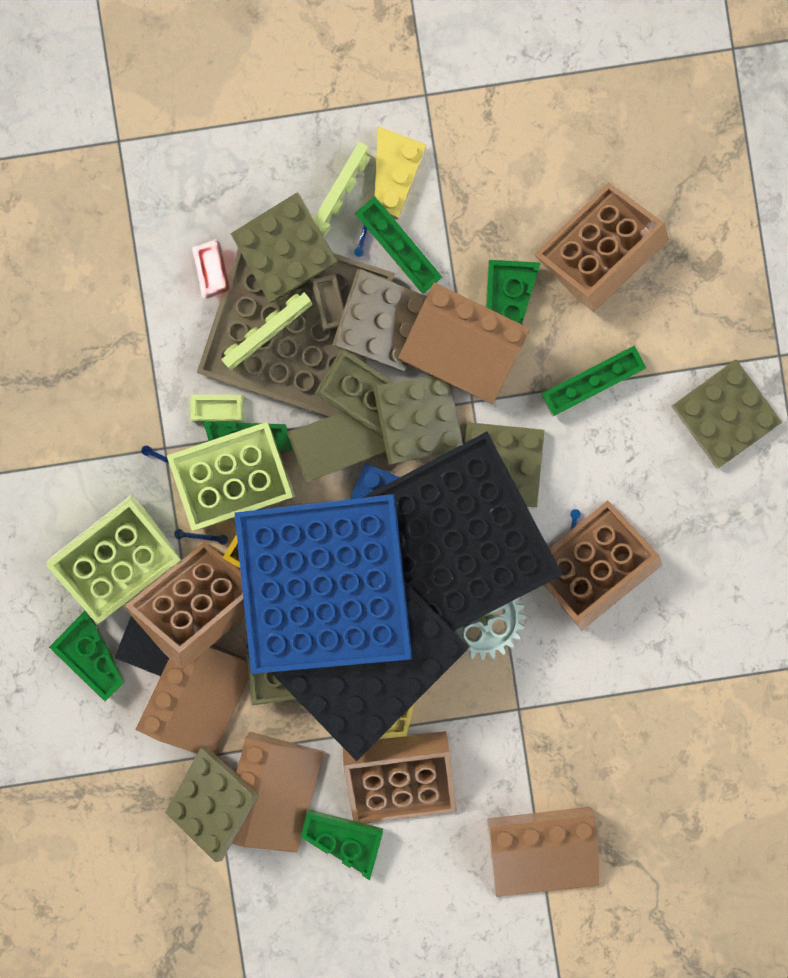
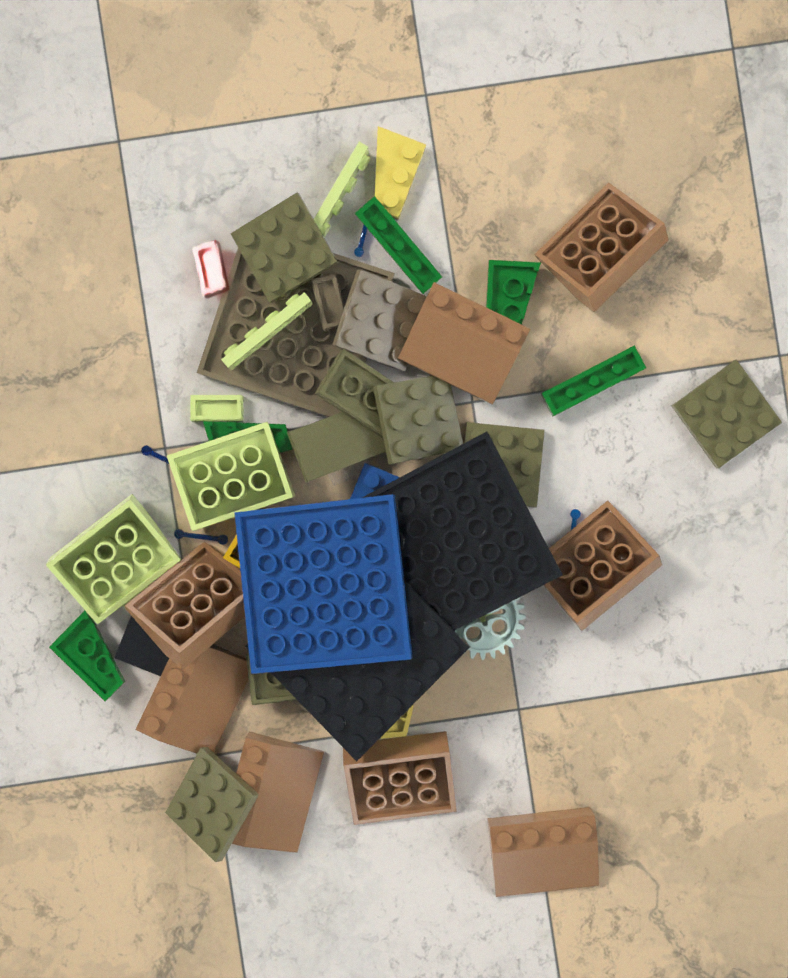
(345, 839): green wing -> none

